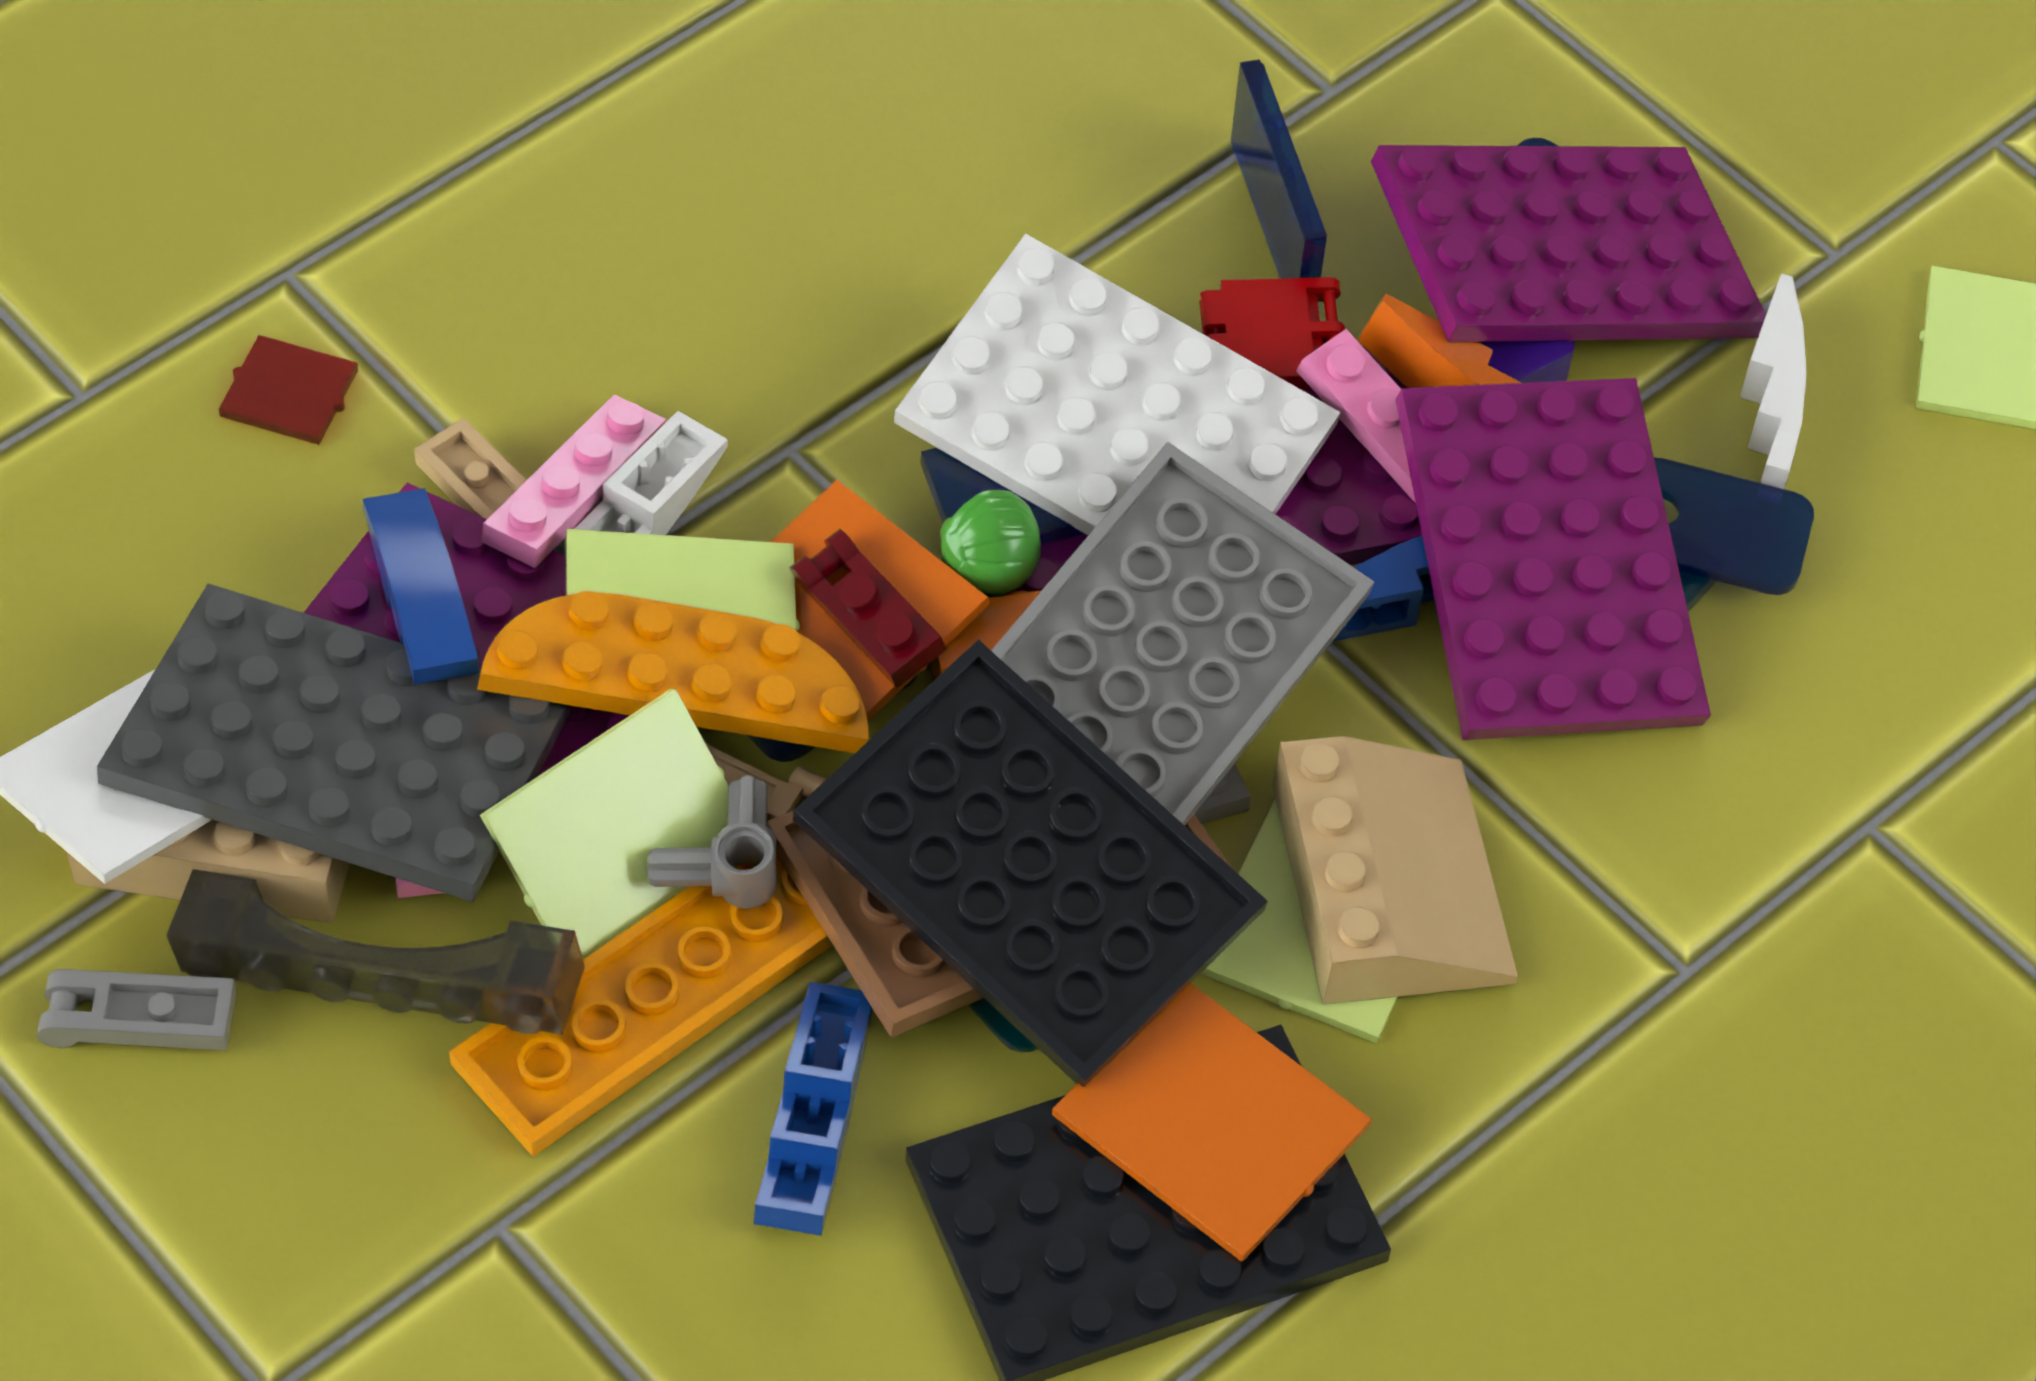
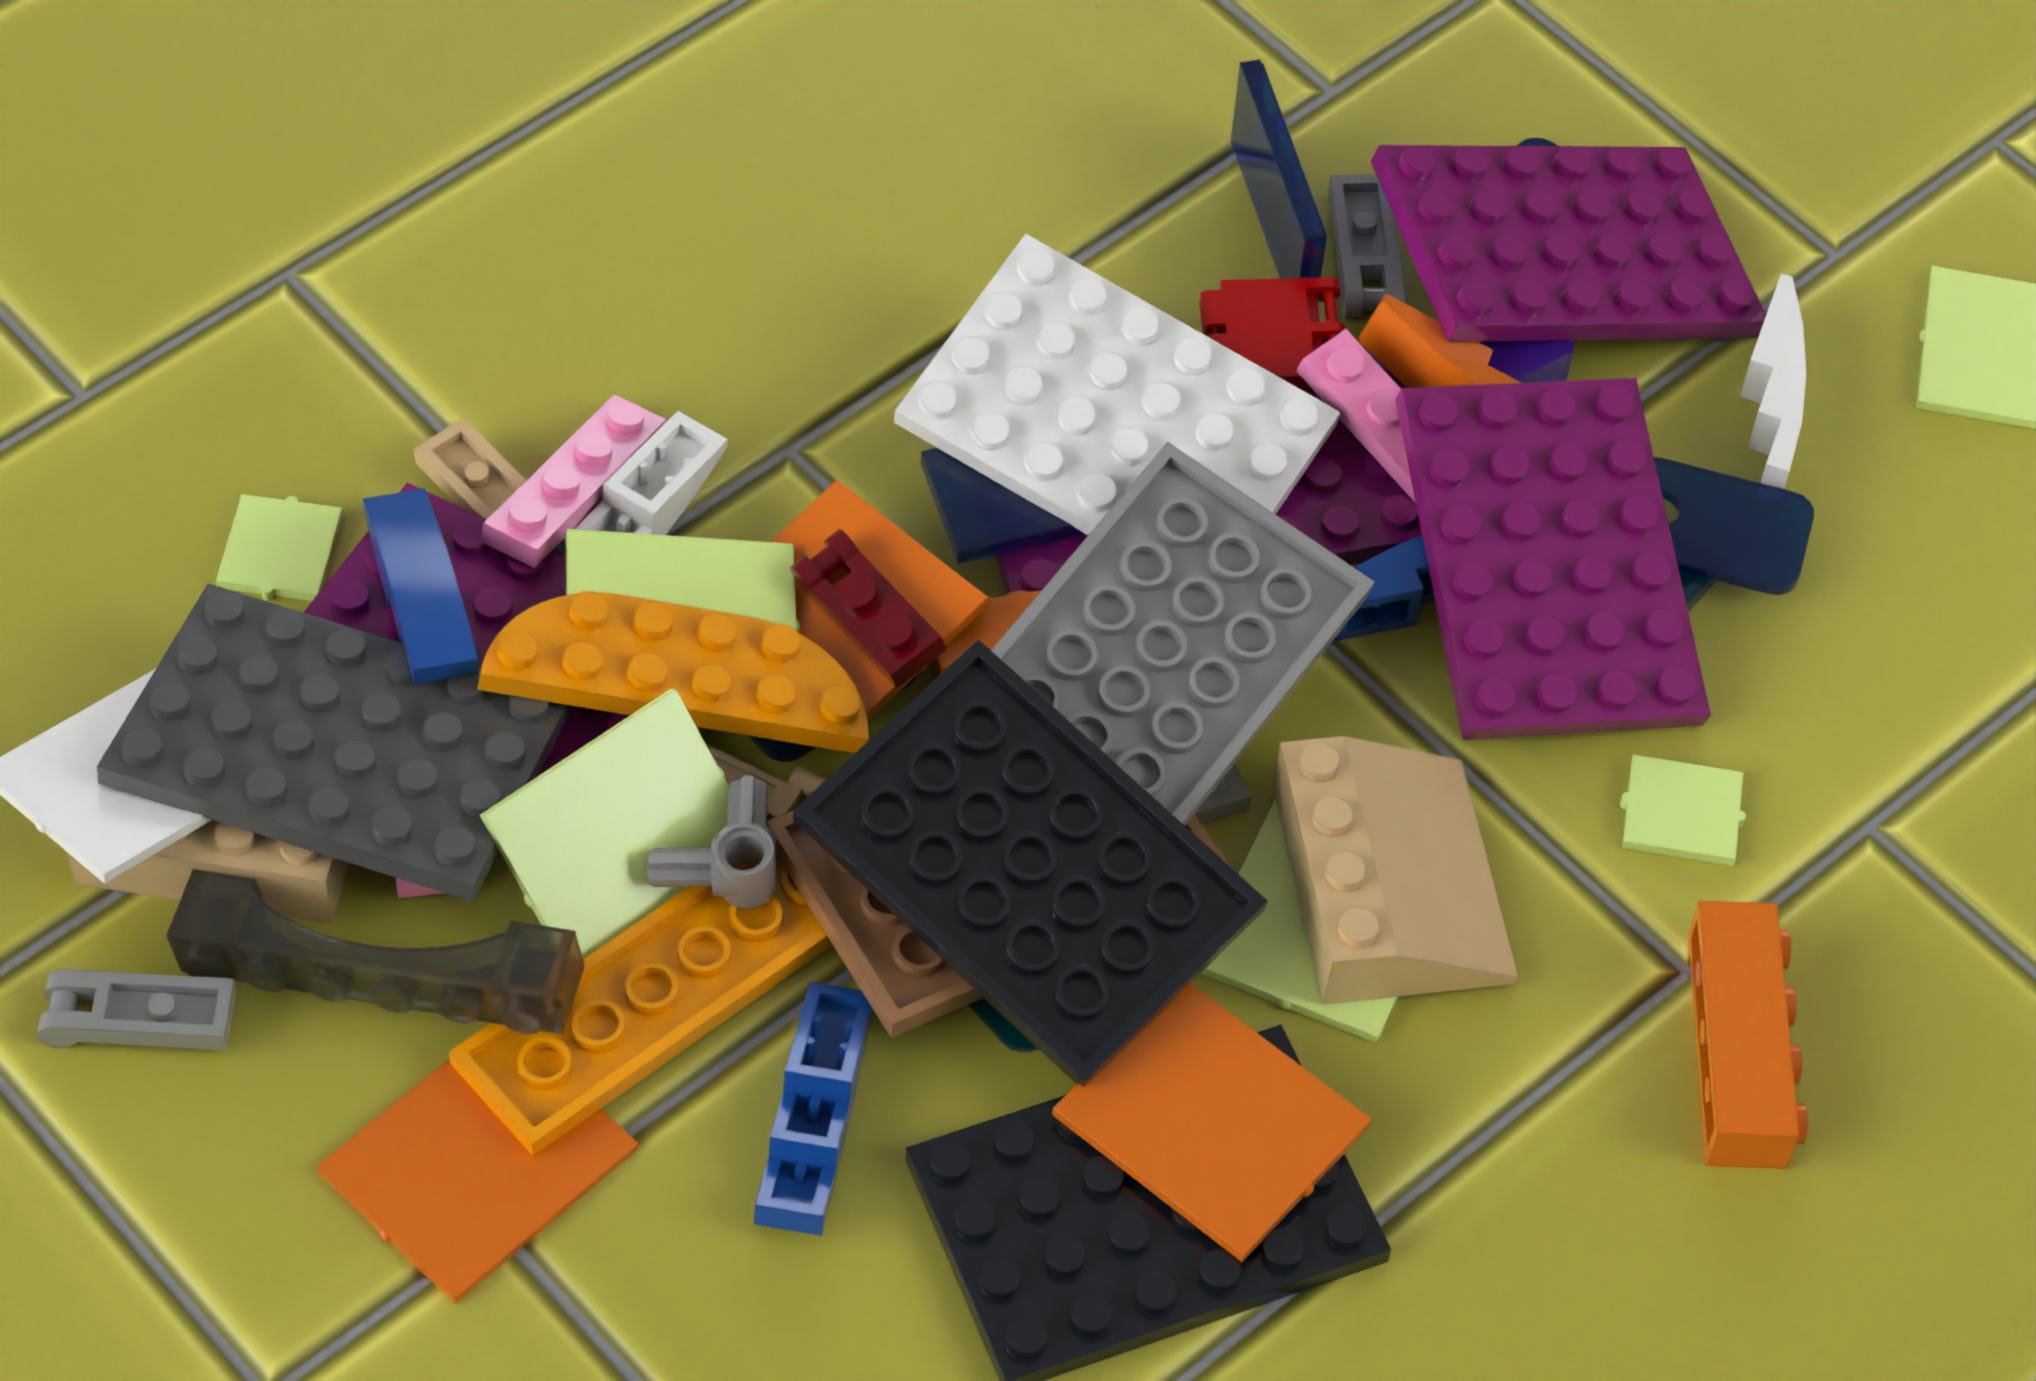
(279, 547): none -> yellowish green piece
(288, 389): clear red piece -> none
(459, 1185): none -> orange piece
(992, 542): bright green hair -> none
(1364, 243): none -> light grey plate
(1682, 810): none -> yellowish green piece
(1745, 1035): none -> orange brick

